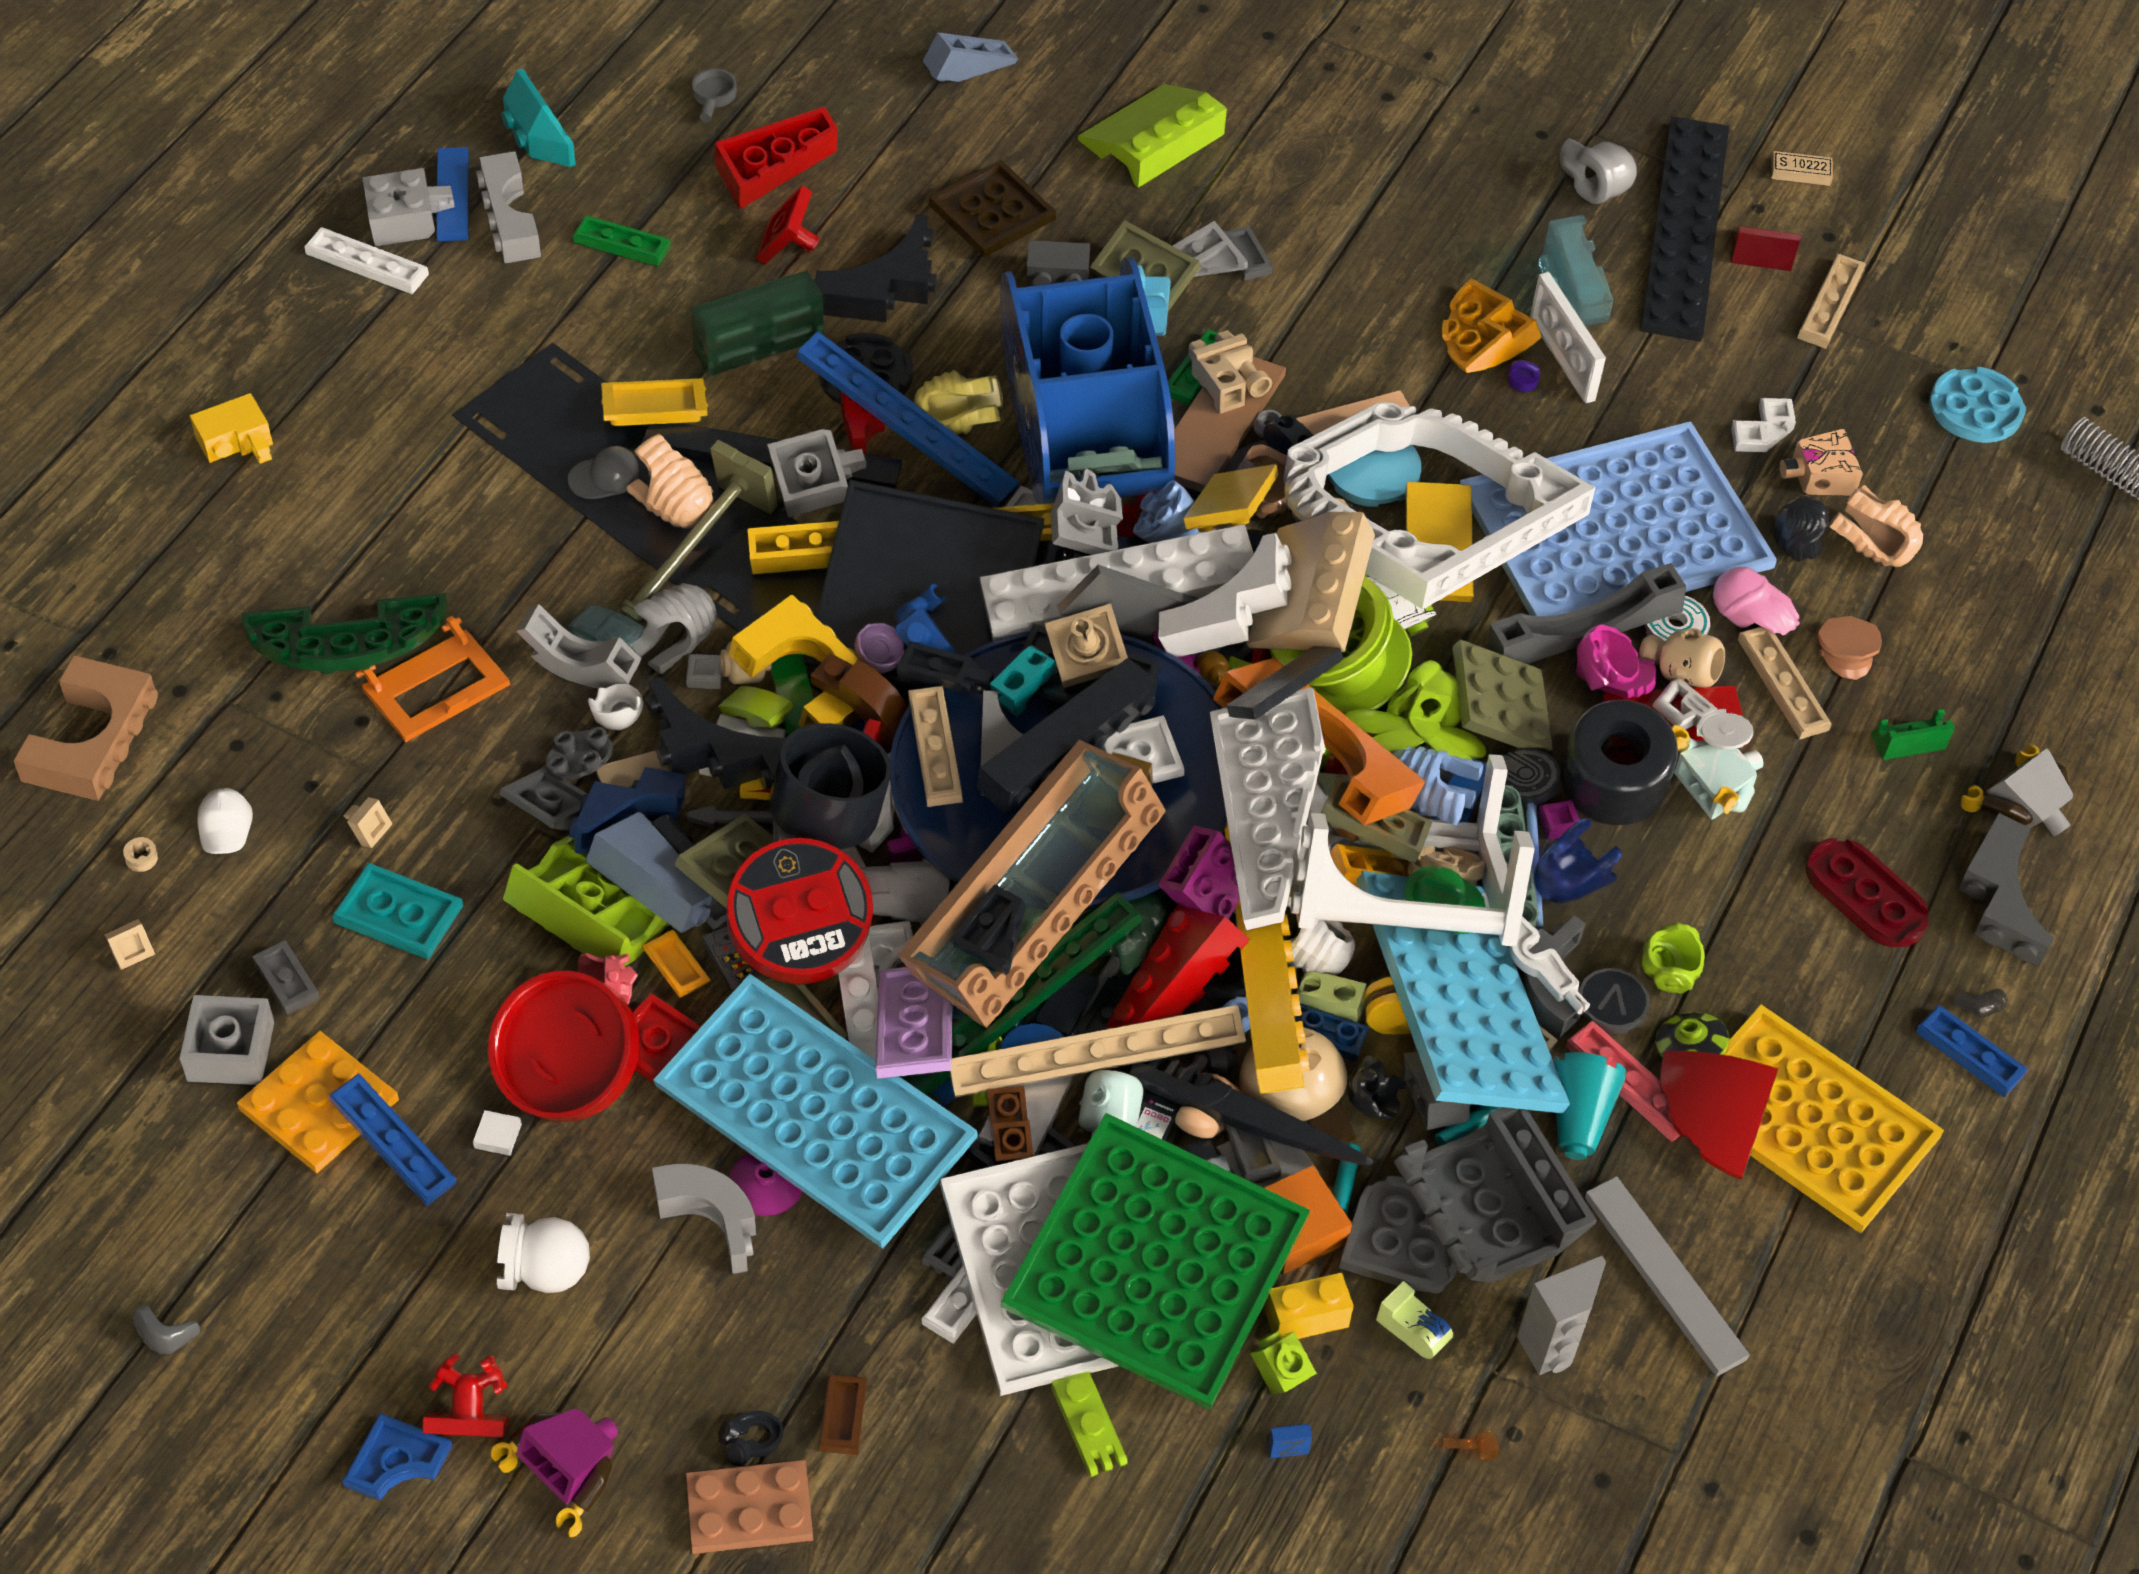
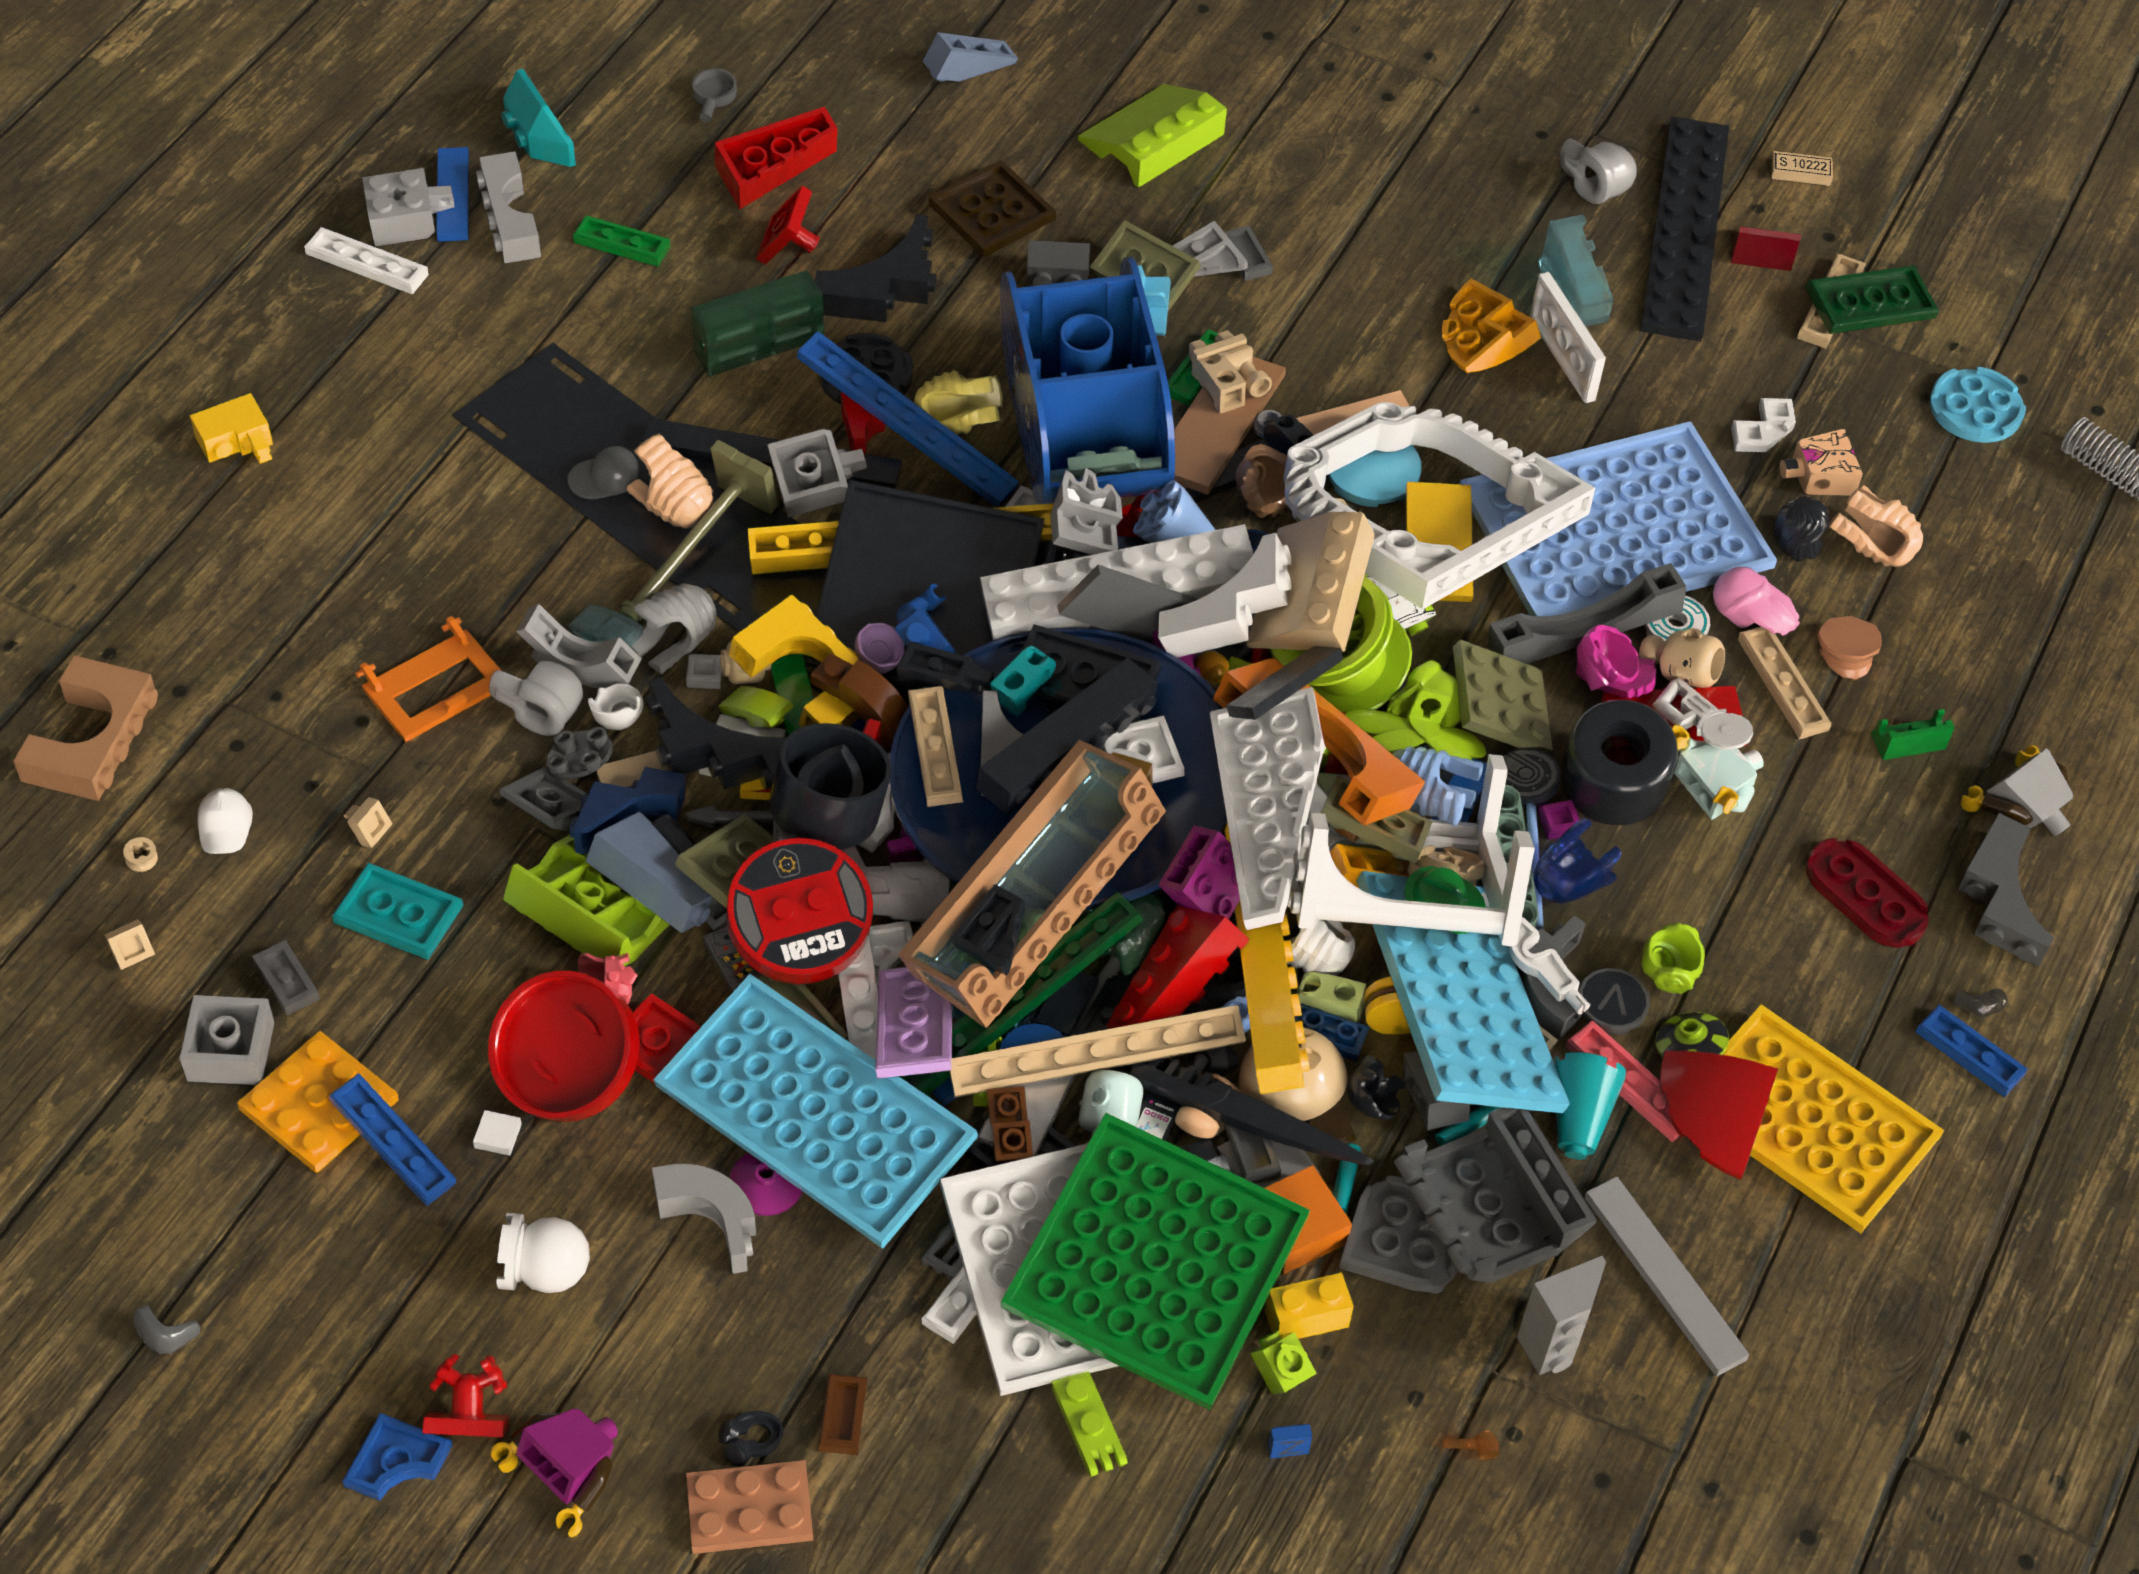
(293, 640): dark green plate -> none
(543, 699): none -> light grey piece
(654, 401): yellow piece -> none
(676, 963): light orange tile -> none
(1086, 644): tan plate -> none
(1230, 498): yellow tile -> none
(1414, 1322): yellowish green leg -> none
(1523, 375): dark purple tile -> none
(1871, 299): none -> dark green tile

